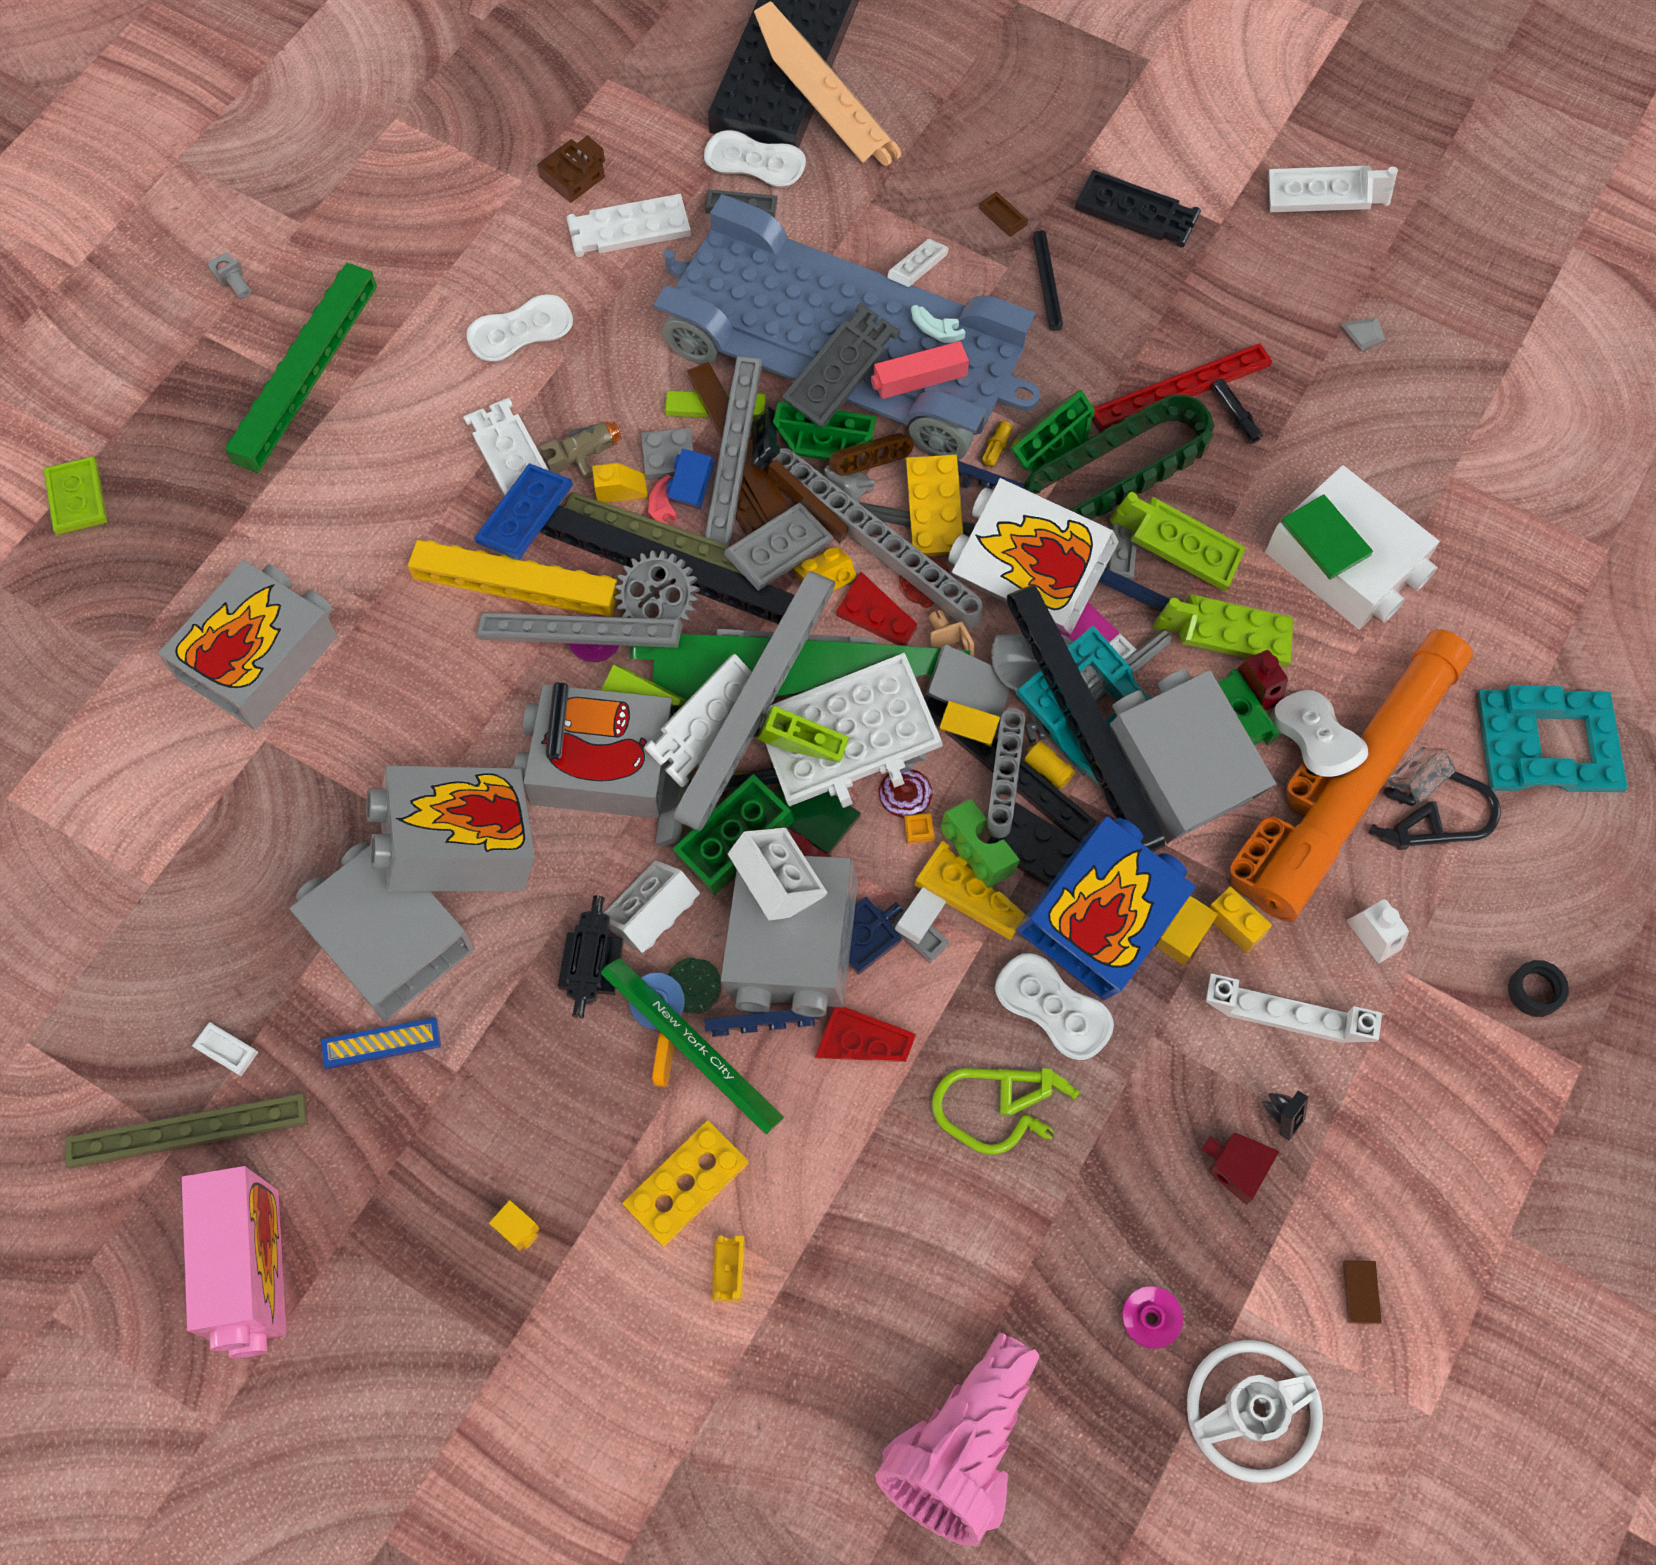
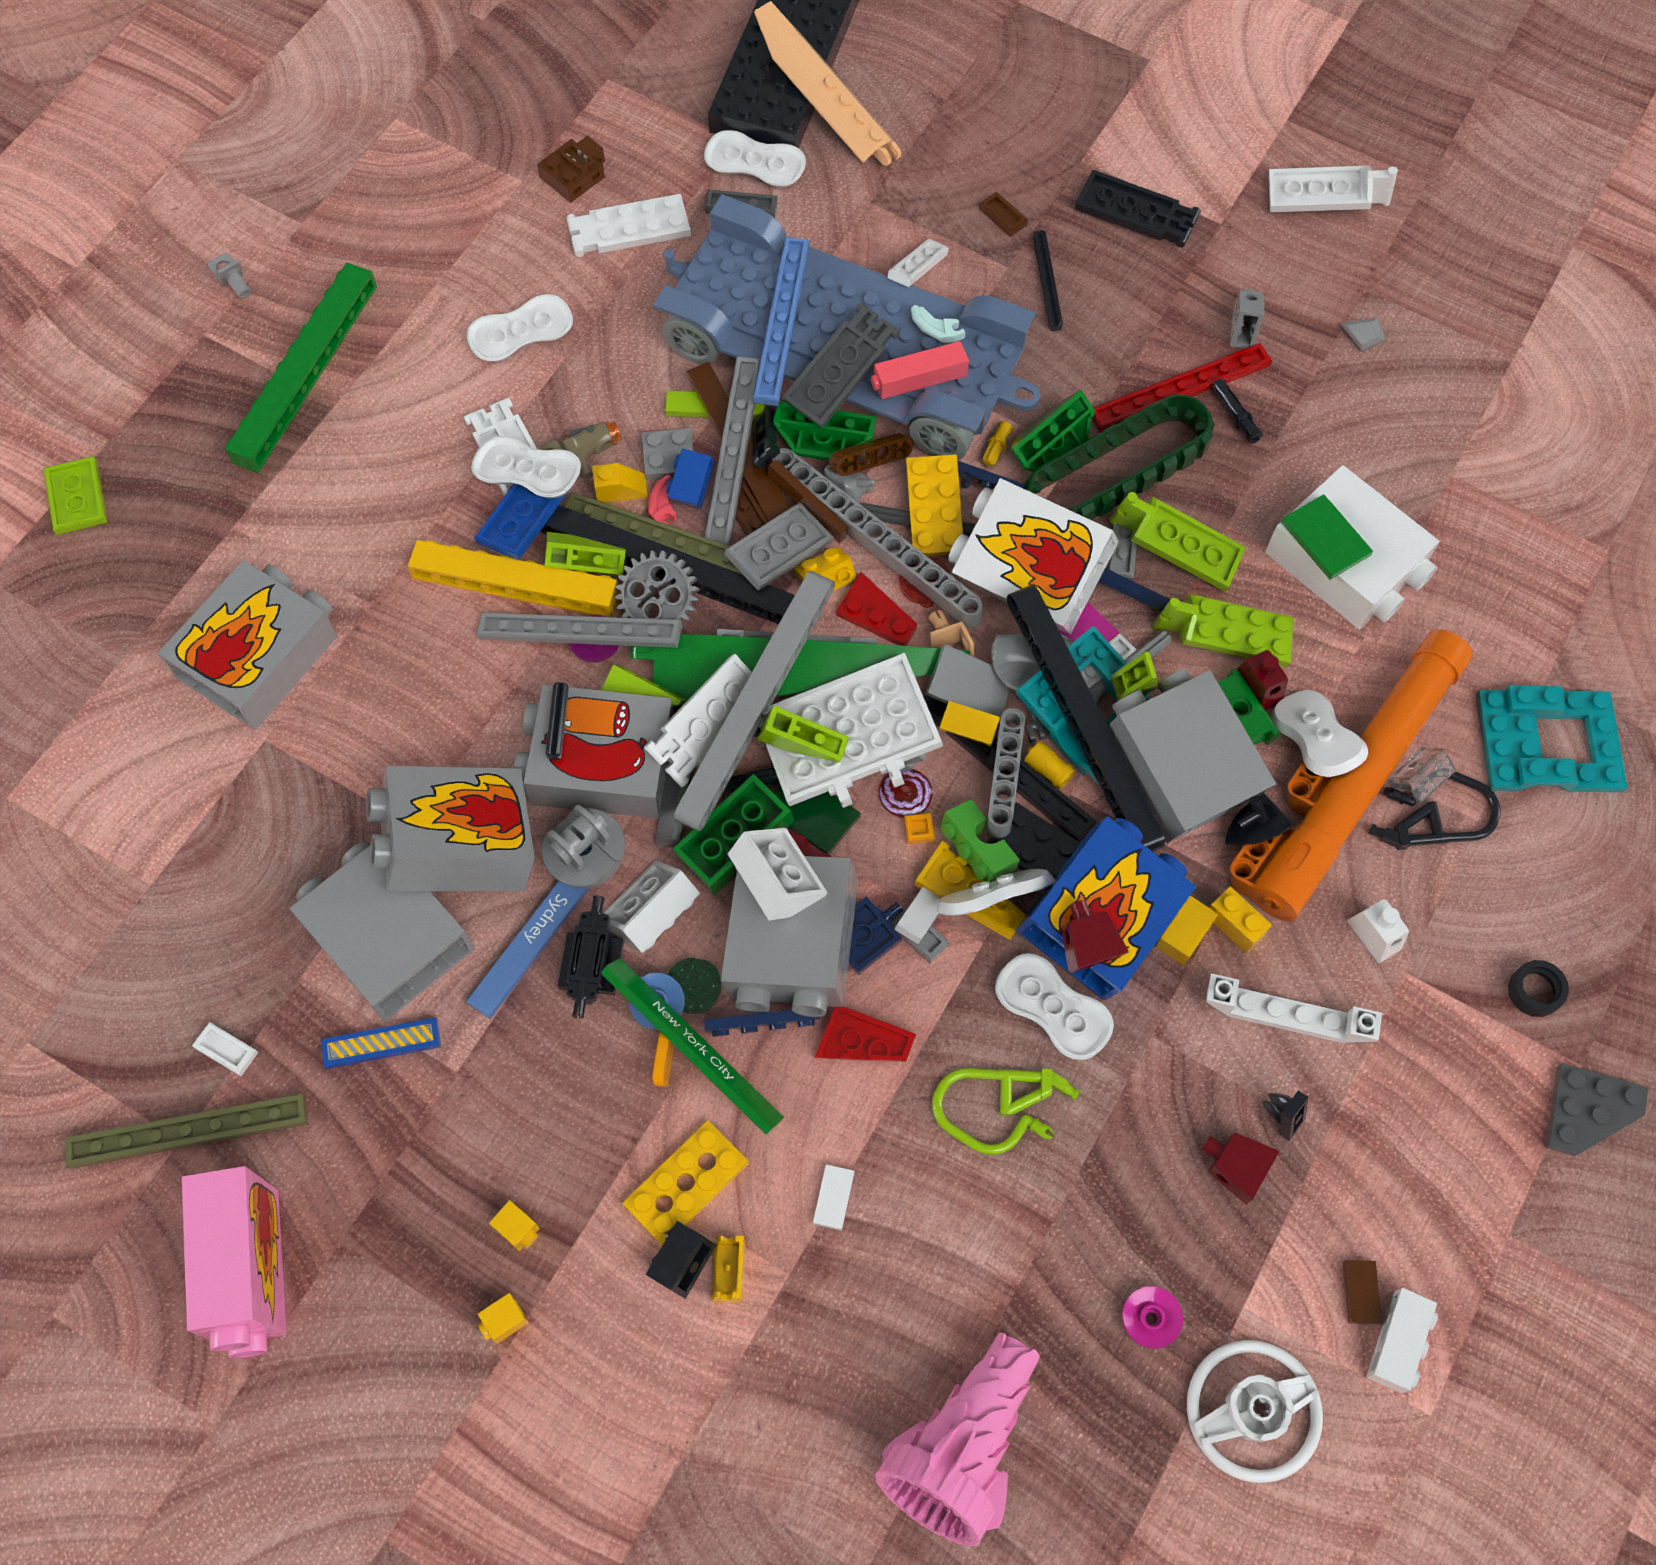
(501, 1319): none -> yellow brick
(512, 462): none -> white plate
(526, 947): none -> medium blue tile
(572, 836): none -> light grey piece
(582, 554): none -> lime slope
(681, 1259): none -> black brick
(781, 321): none -> medium blue tile
(833, 1197): none -> white tile
(986, 894): none -> white plate
(1090, 938): none -> dark red torso
(1135, 676): none -> lime slope
(1248, 308): none -> light grey torso
(1257, 822): none -> black shield
(1403, 1341): none -> white brick
(1590, 1108): none -> dark grey plate

